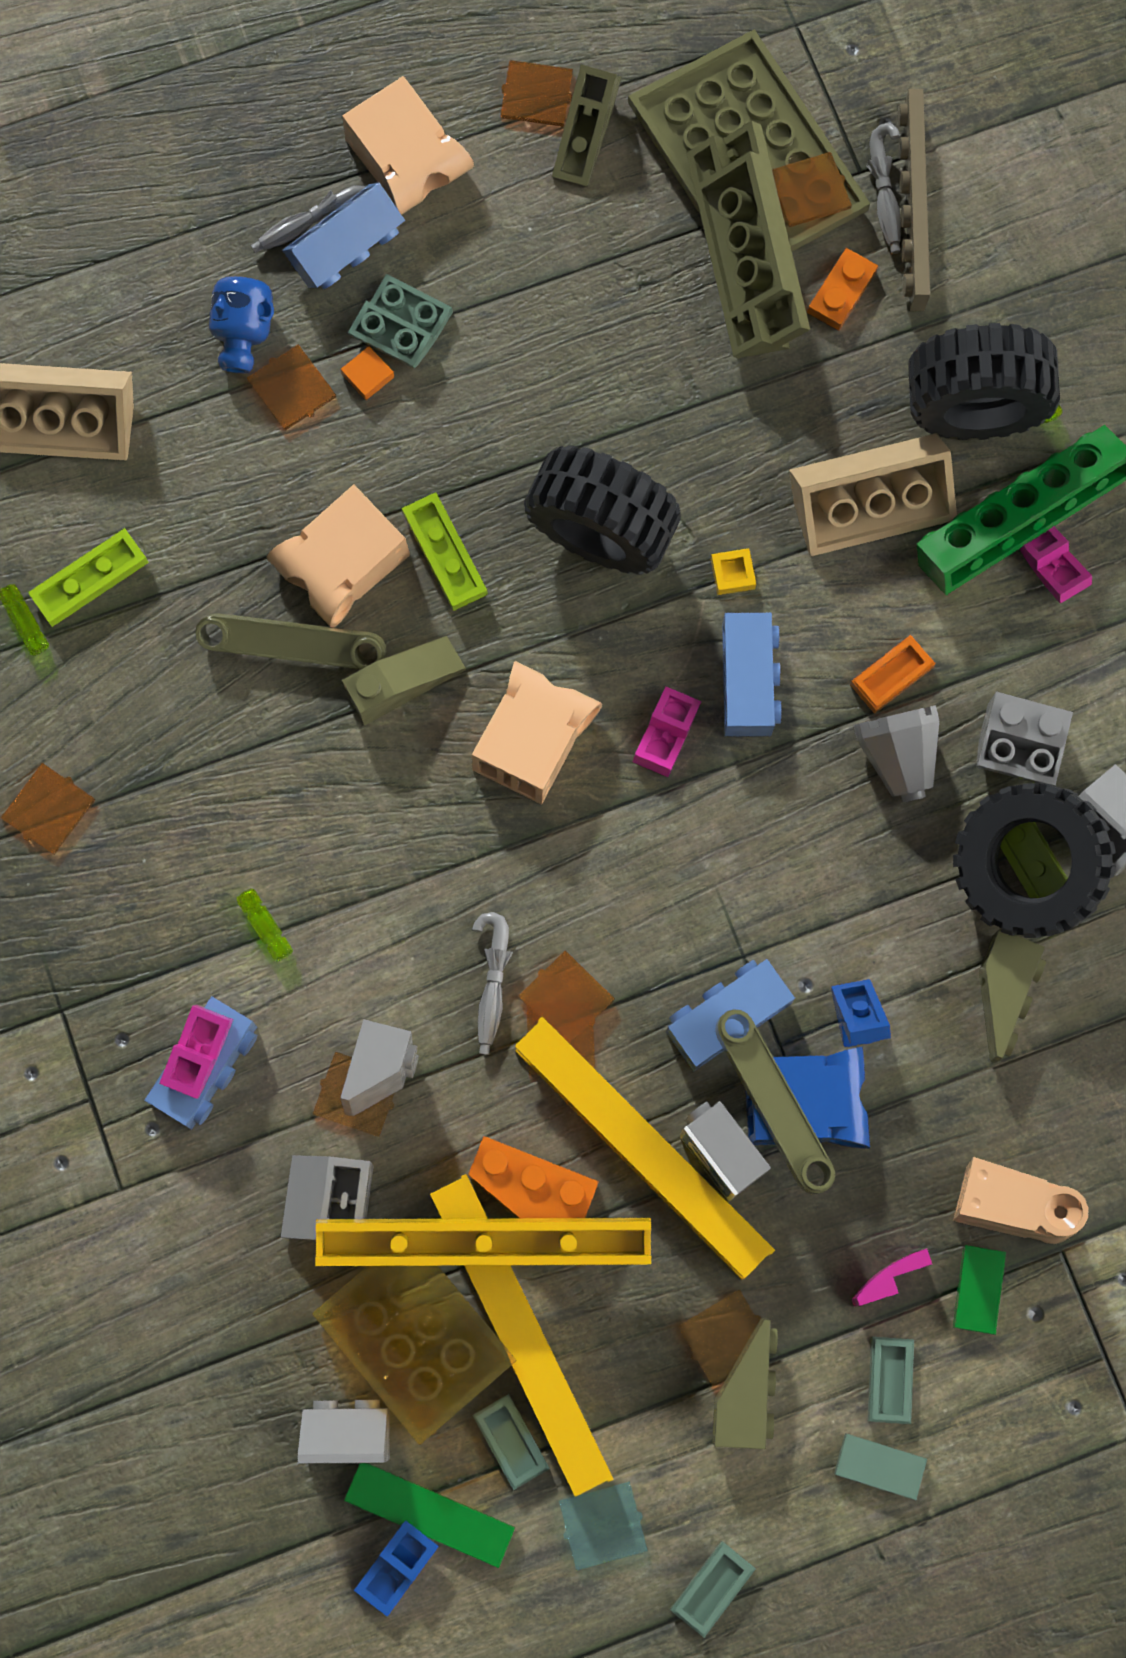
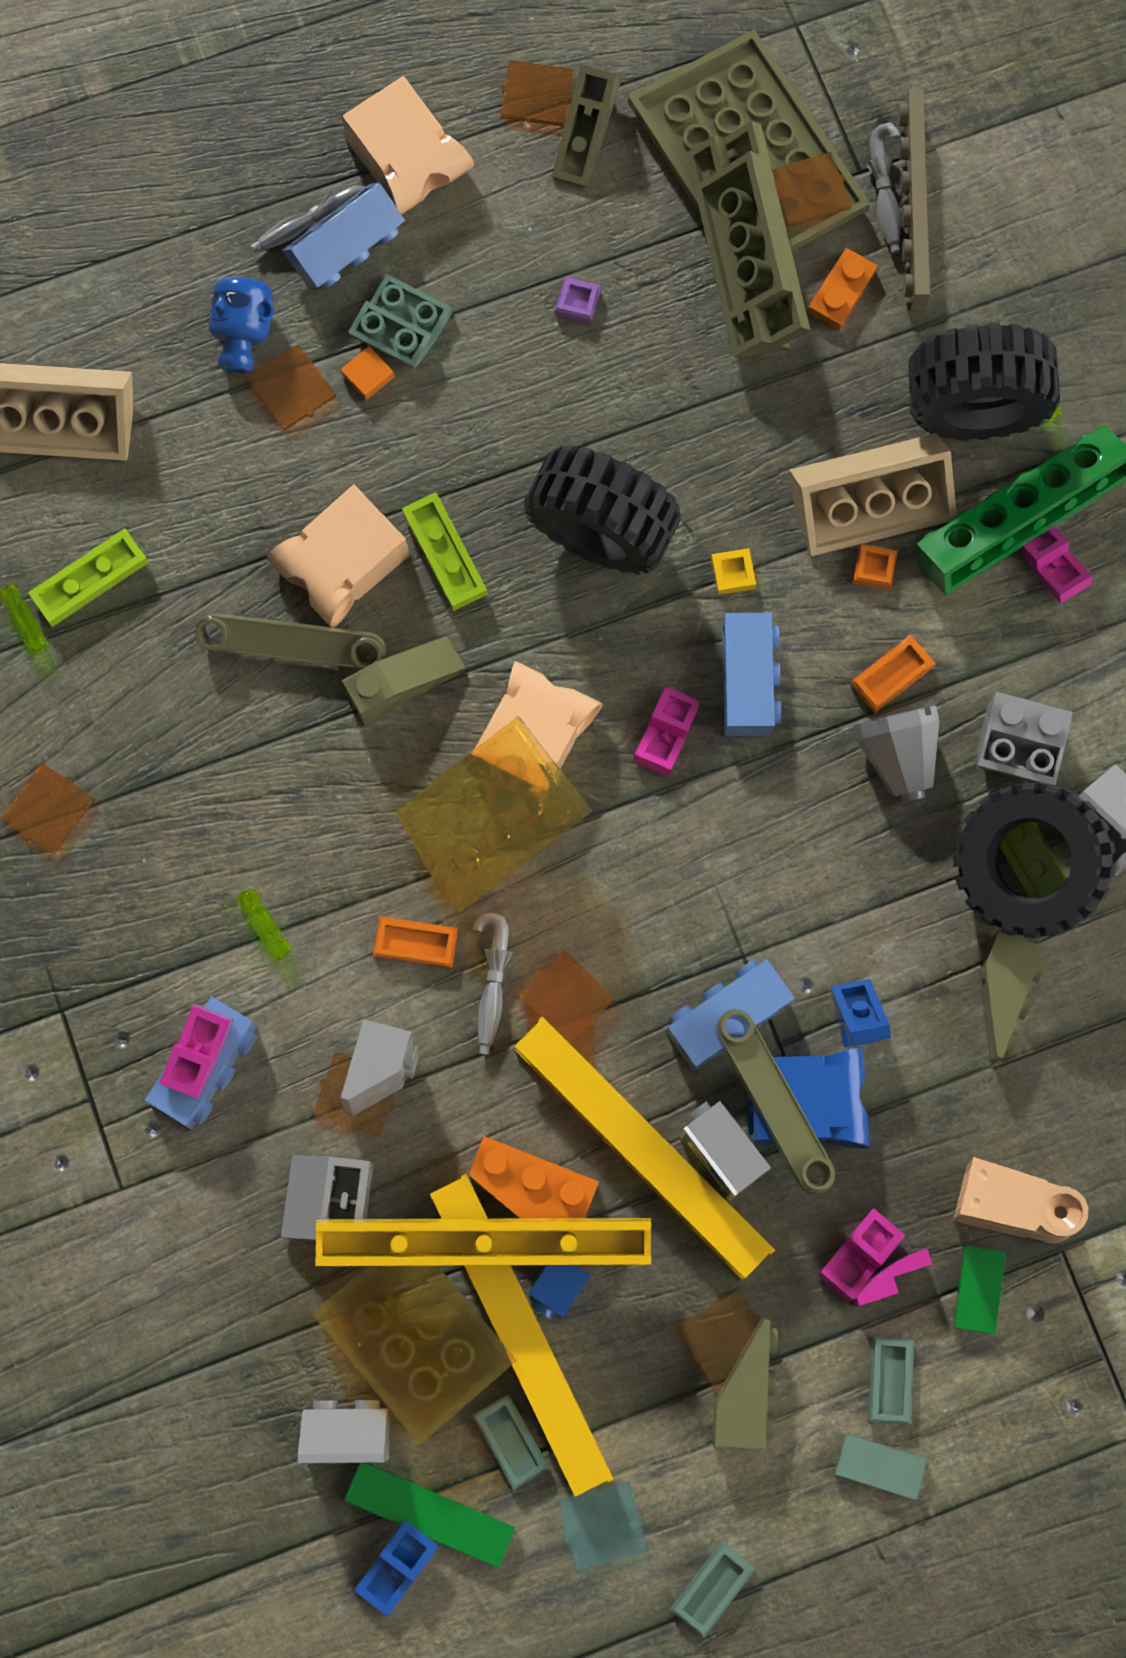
(415, 942): none -> orange tile
(491, 813): none -> clear yellow slope
(557, 1289): none -> blue brick
(577, 300): none -> medium lavender tile
(861, 1255): none -> dark pink slope
(875, 567): none -> orange tile

